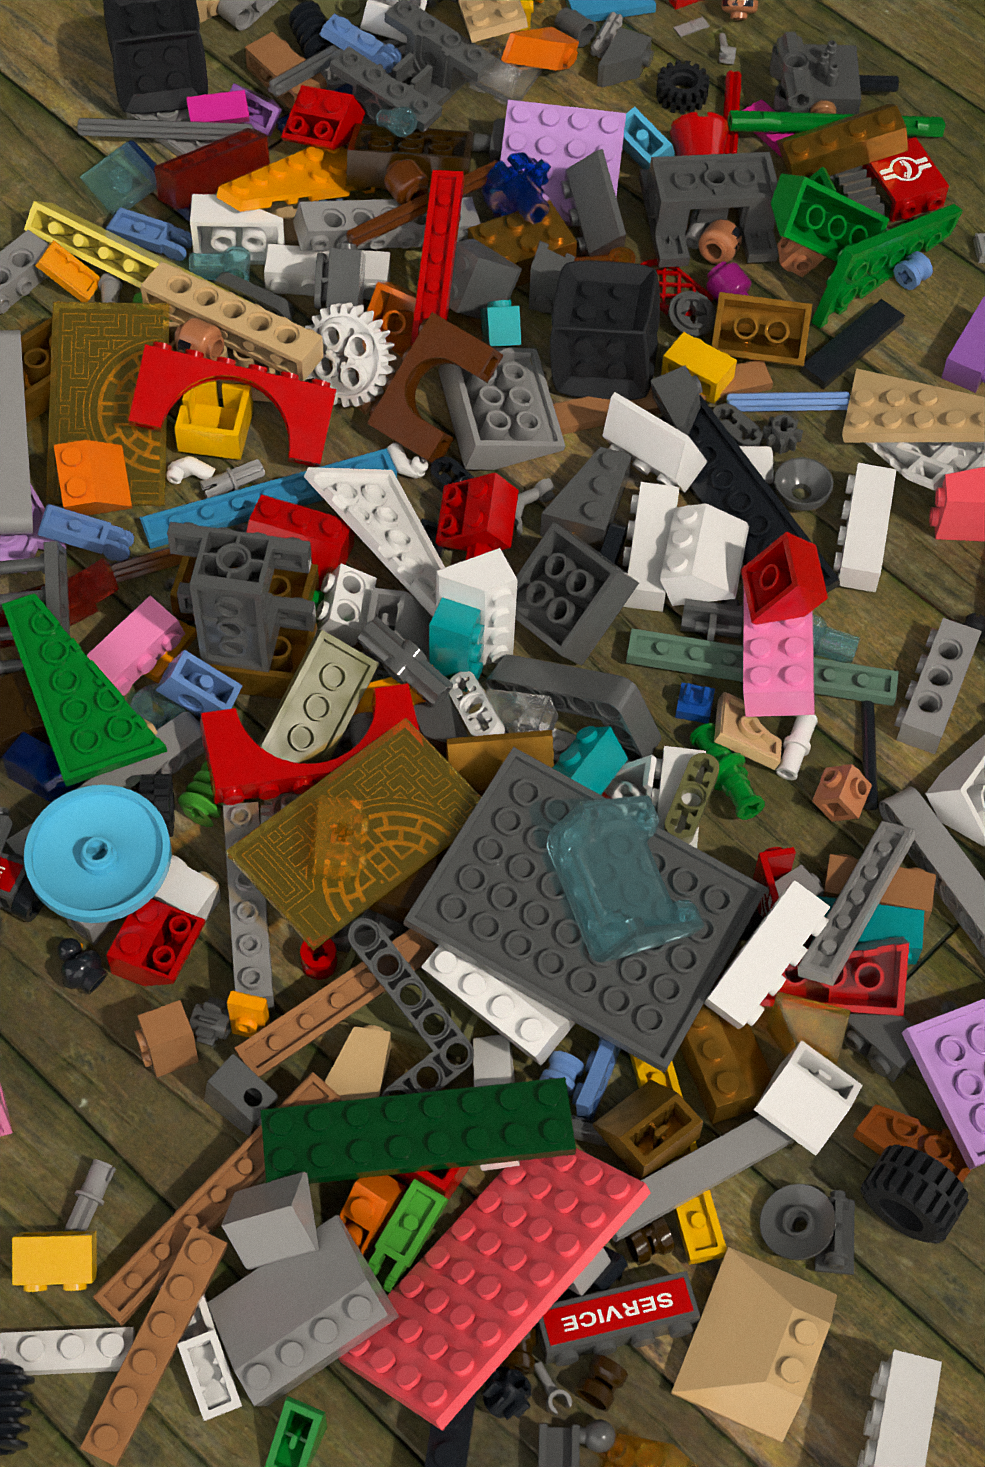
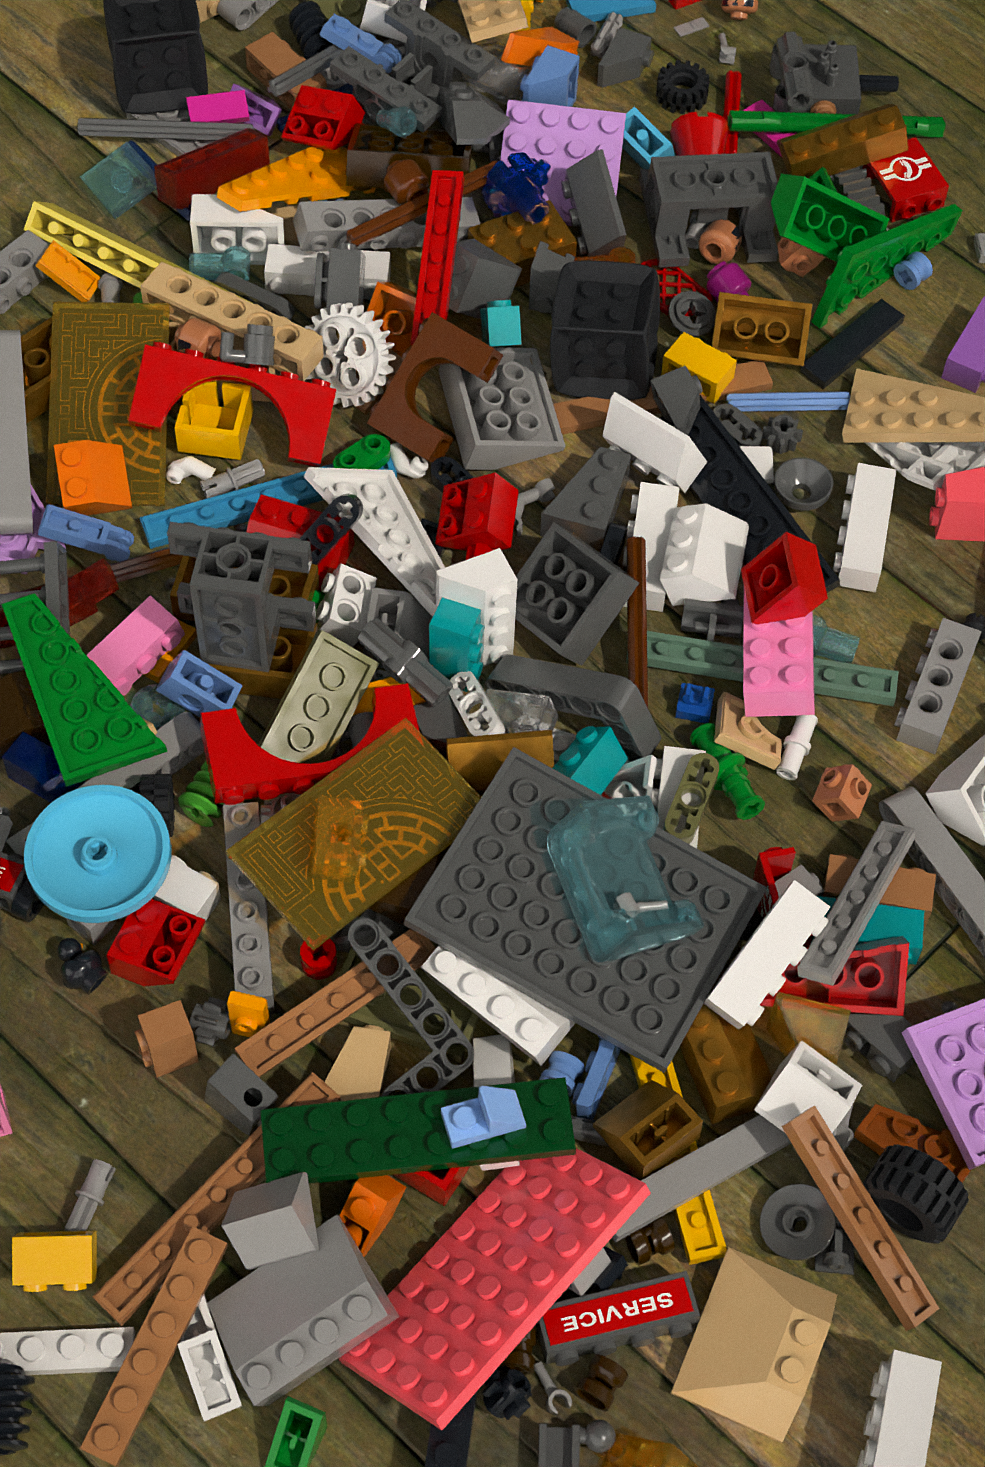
(151, 233): medium blue hinge -> none
(257, 346): none -> dark grey piece
(347, 522): none -> black beam
(363, 455): none -> green plate
(407, 1231): bright green hinge -> none
(469, 114): none -> dark grey wedge
(484, 1117): none -> light blue slope
(552, 78): none -> medium blue slope
(627, 902): none -> light grey hand
(637, 616): none -> reddish brown axle
(843, 1133): none -> light grey hand
(860, 1218): none -> medium nougat plate
(869, 752): black bar -> none

